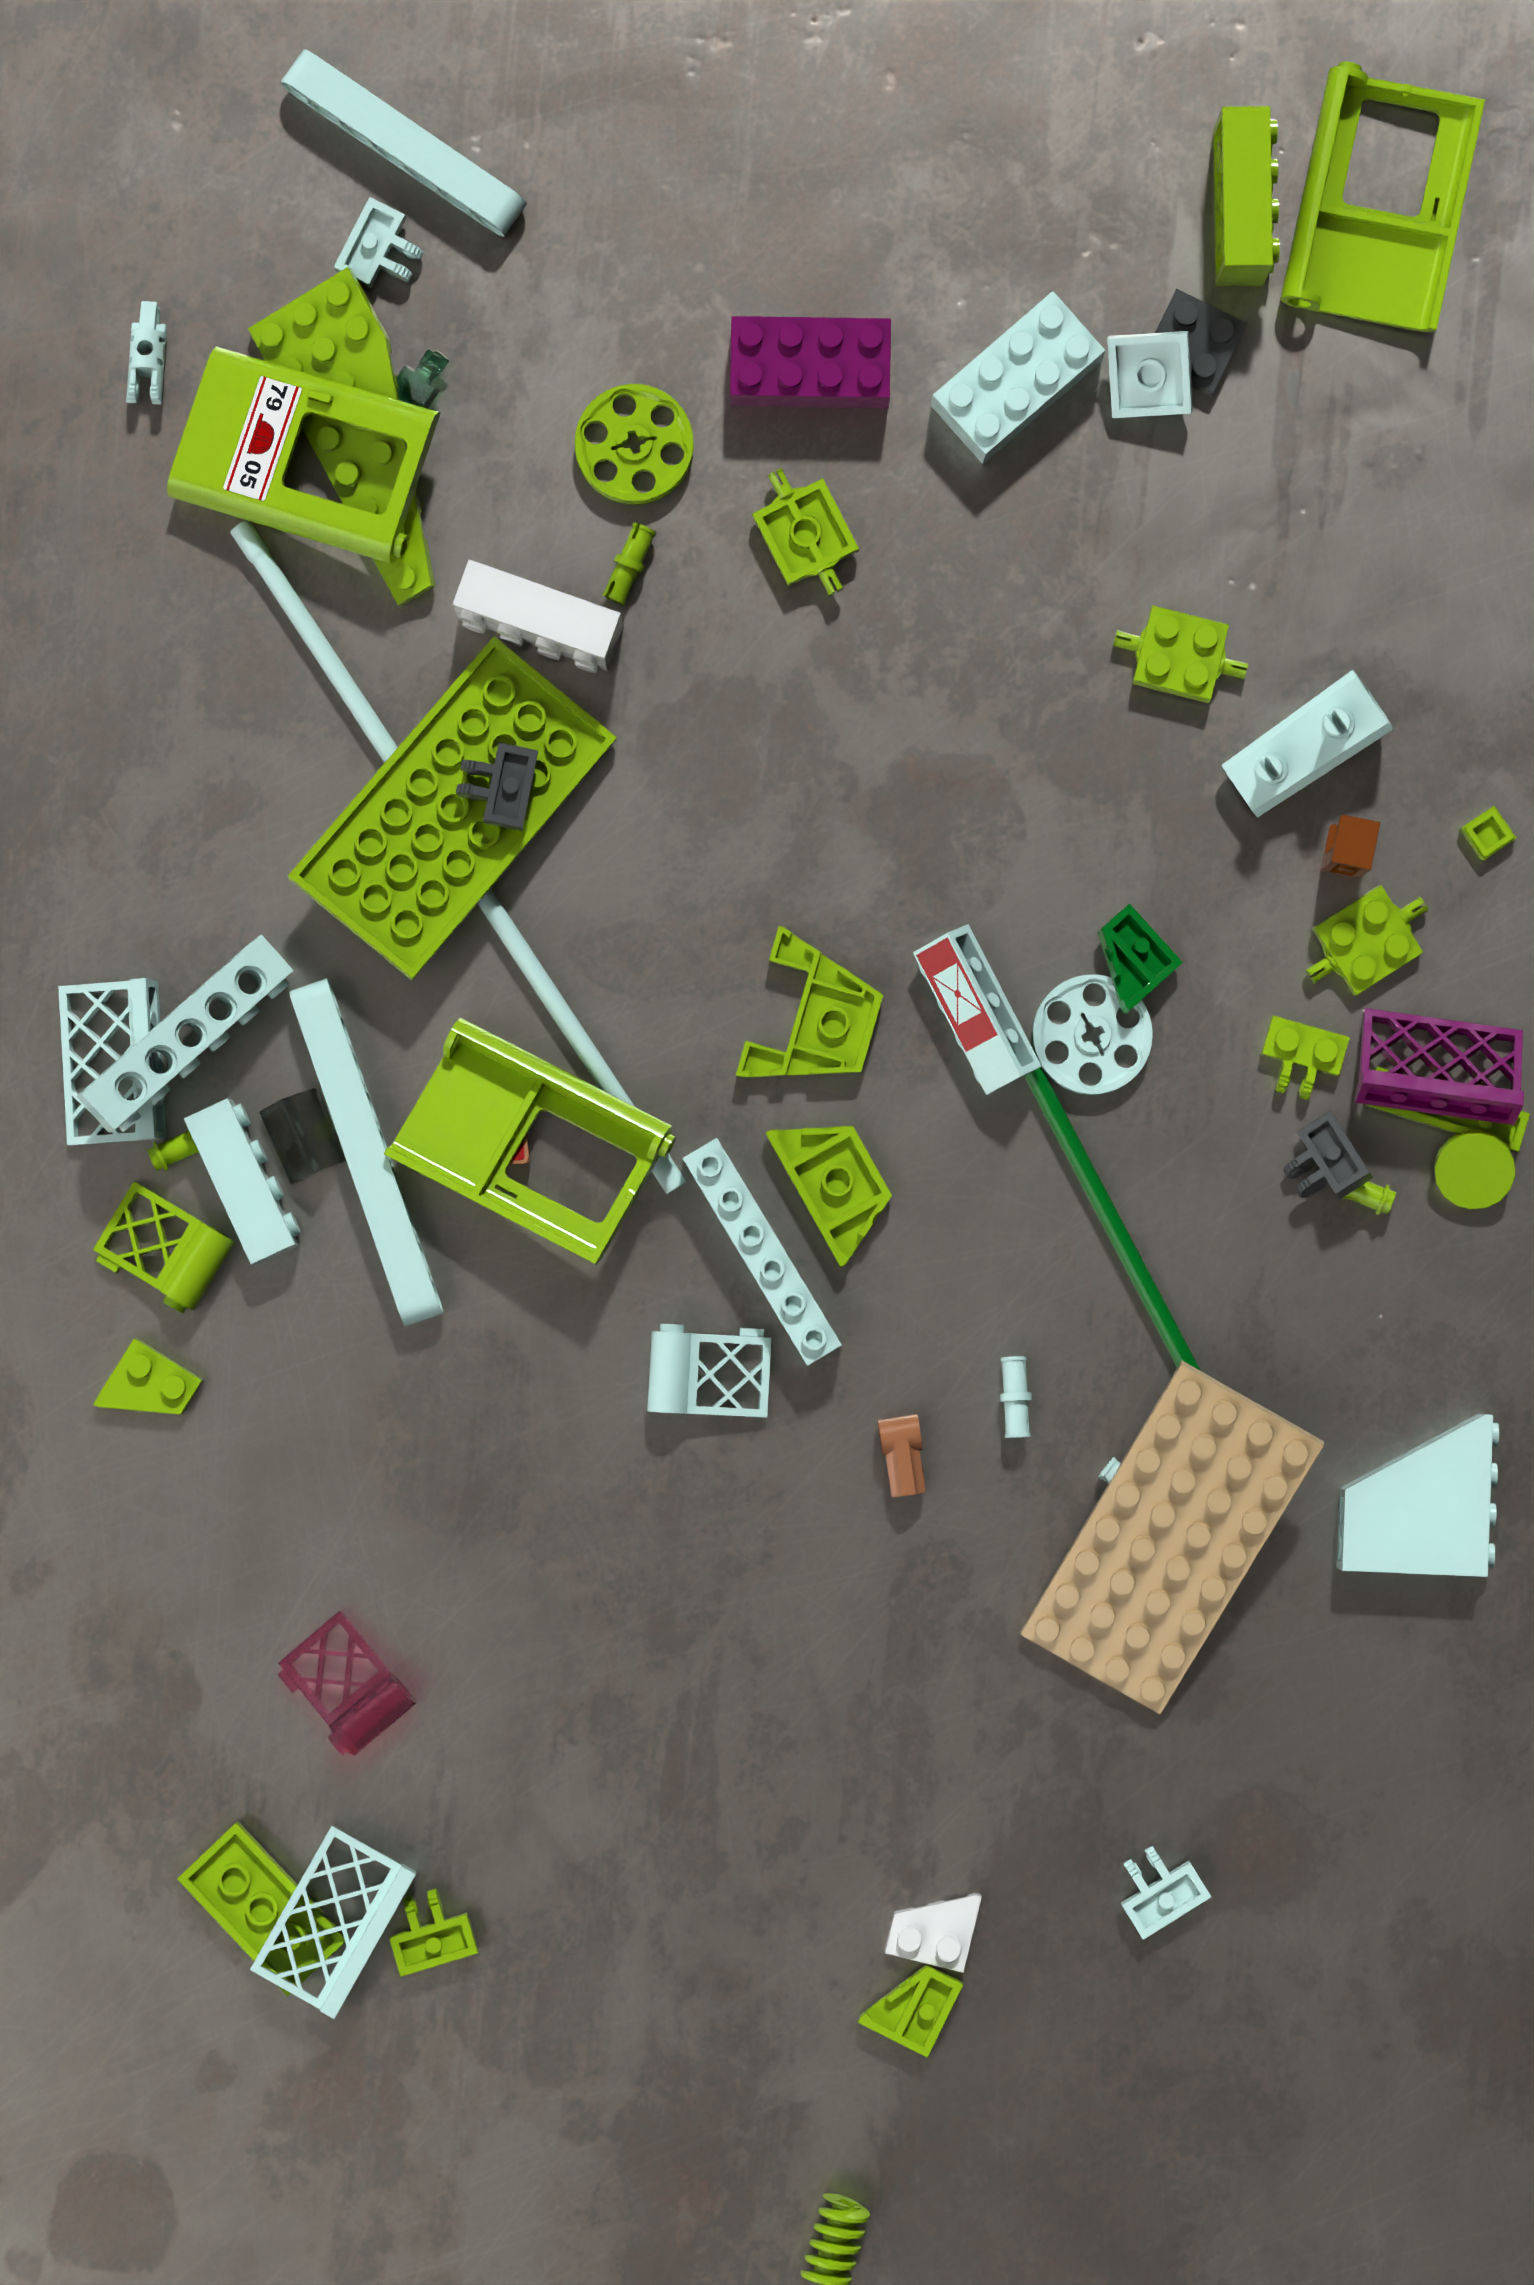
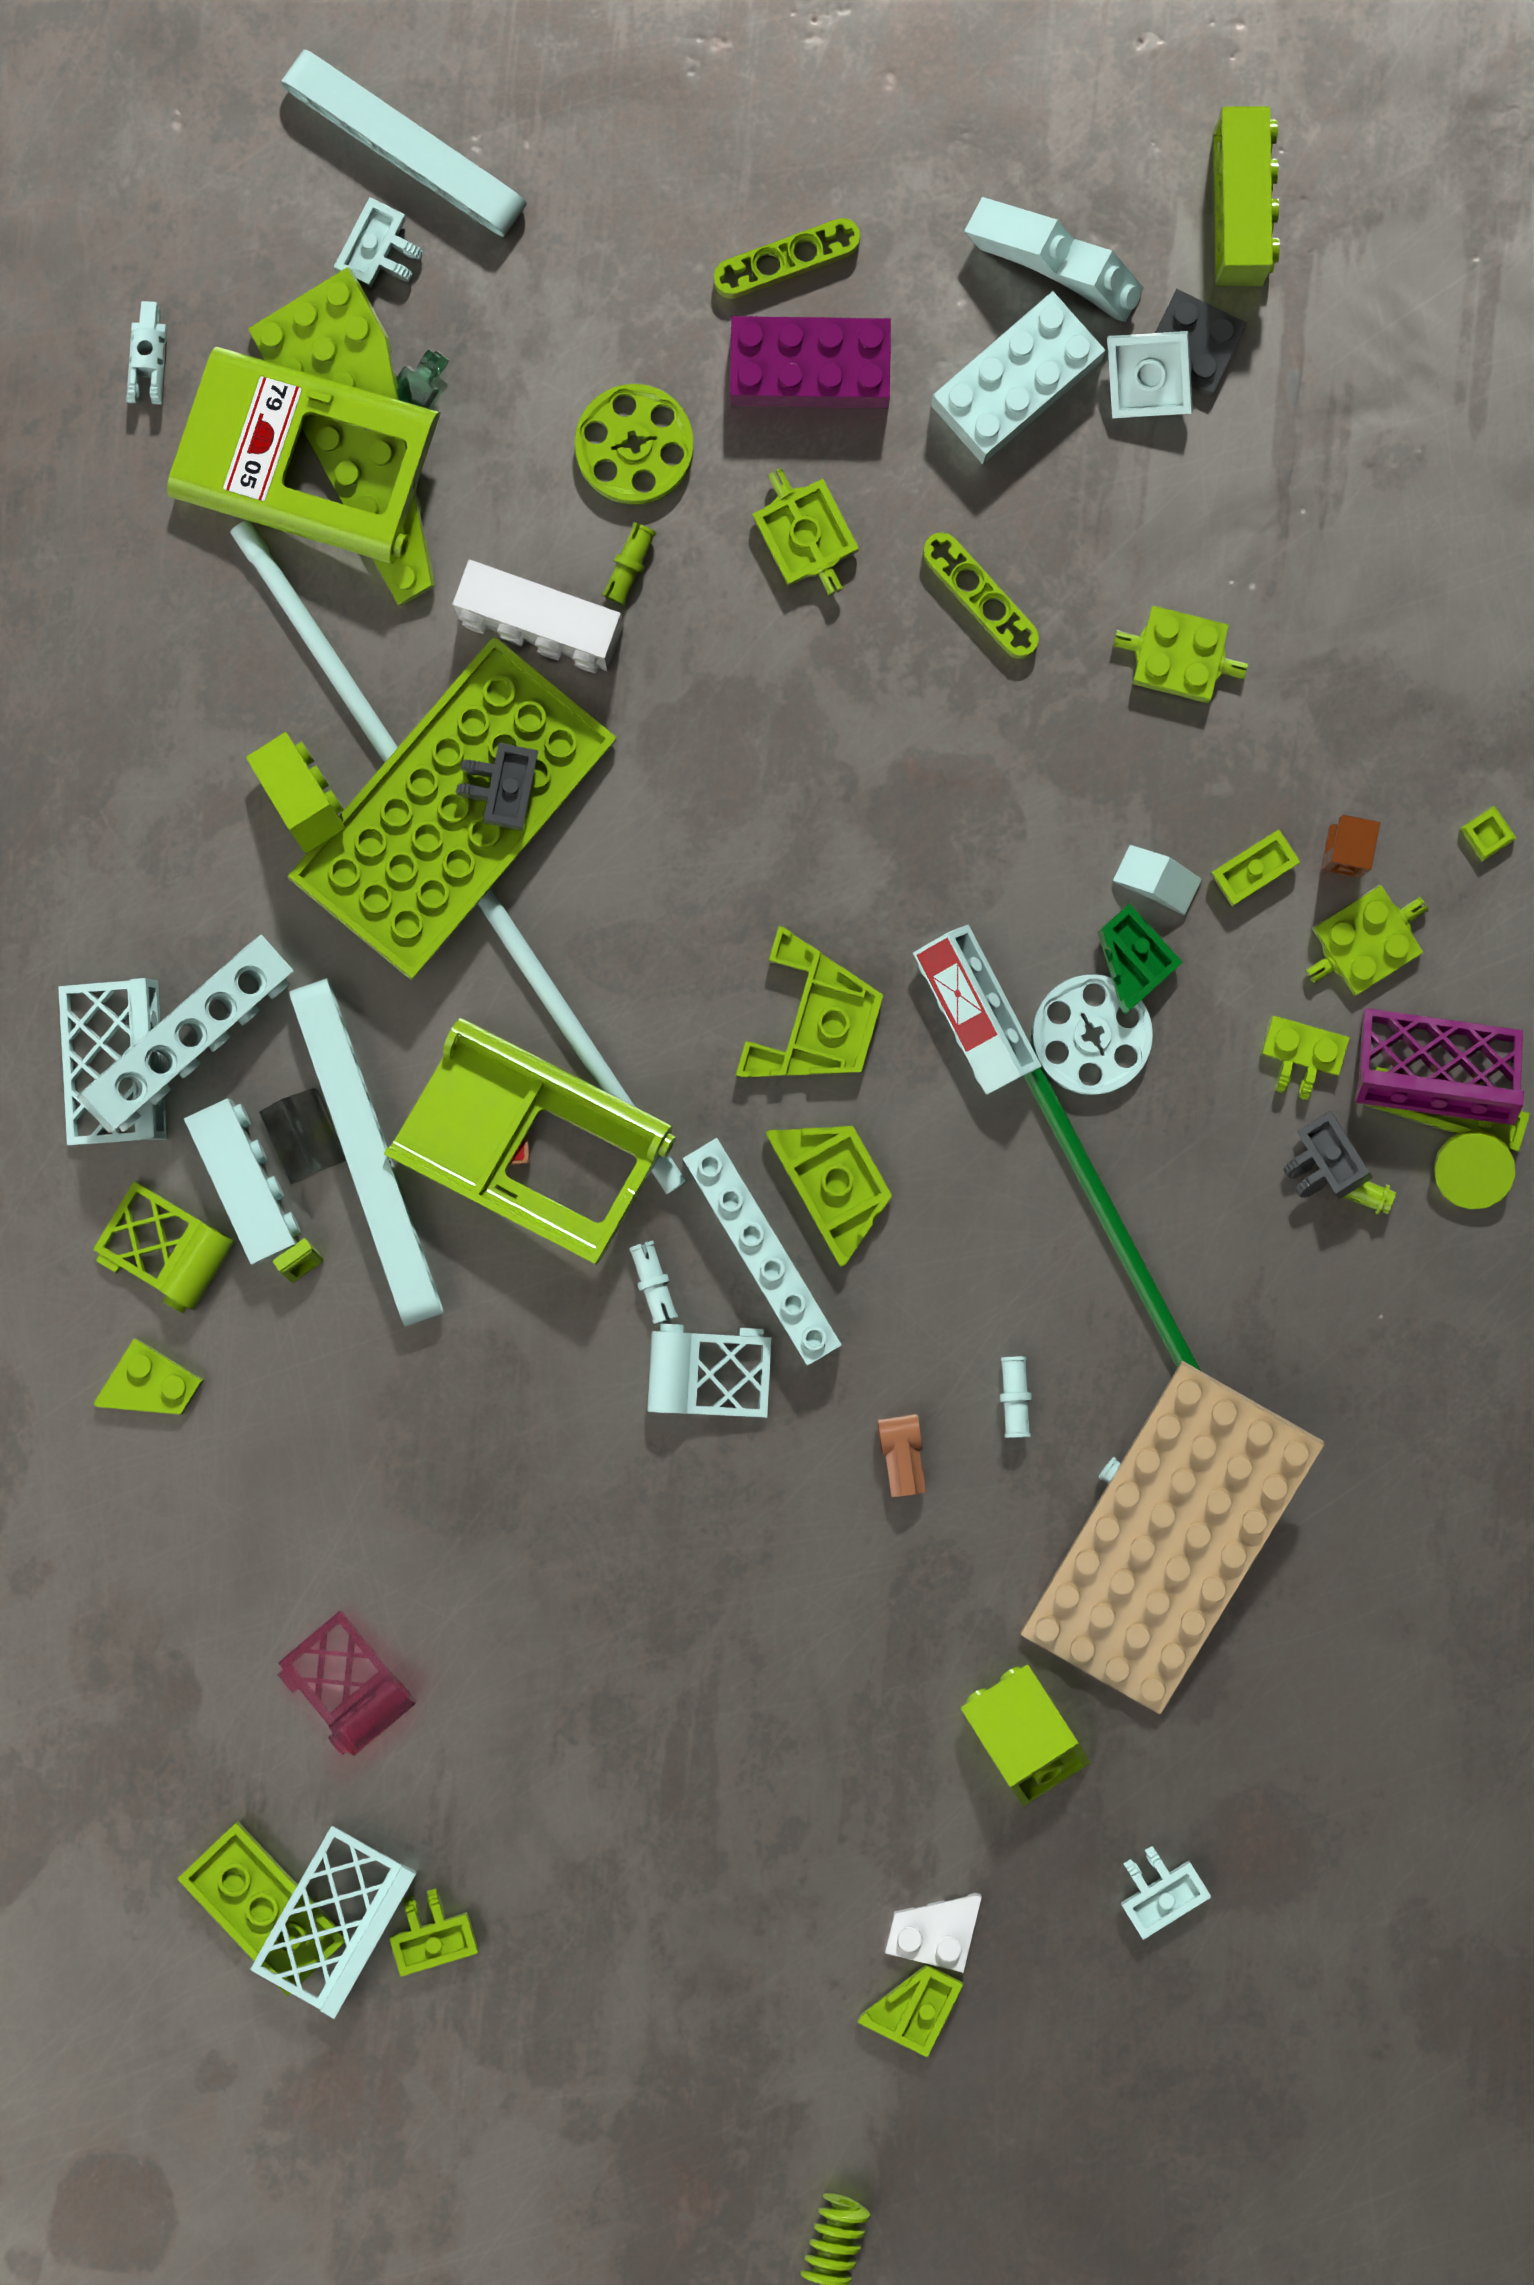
(172, 1151): lime pin -> none
(297, 791): none -> lime brick
(298, 1260): none -> lime tile
(653, 1282): none -> light aqua pin
(784, 252): none -> lime beam
(984, 592): none -> lime beam
(1024, 1734): none -> lime slope
(1051, 250): none -> light aqua arch
(1157, 878): none -> light aqua slope
(1255, 867): none -> lime plate
(1308, 744): light aqua piece -> none
(1368, 259): lime piece -> none
(1425, 1507): light aqua slope -> none

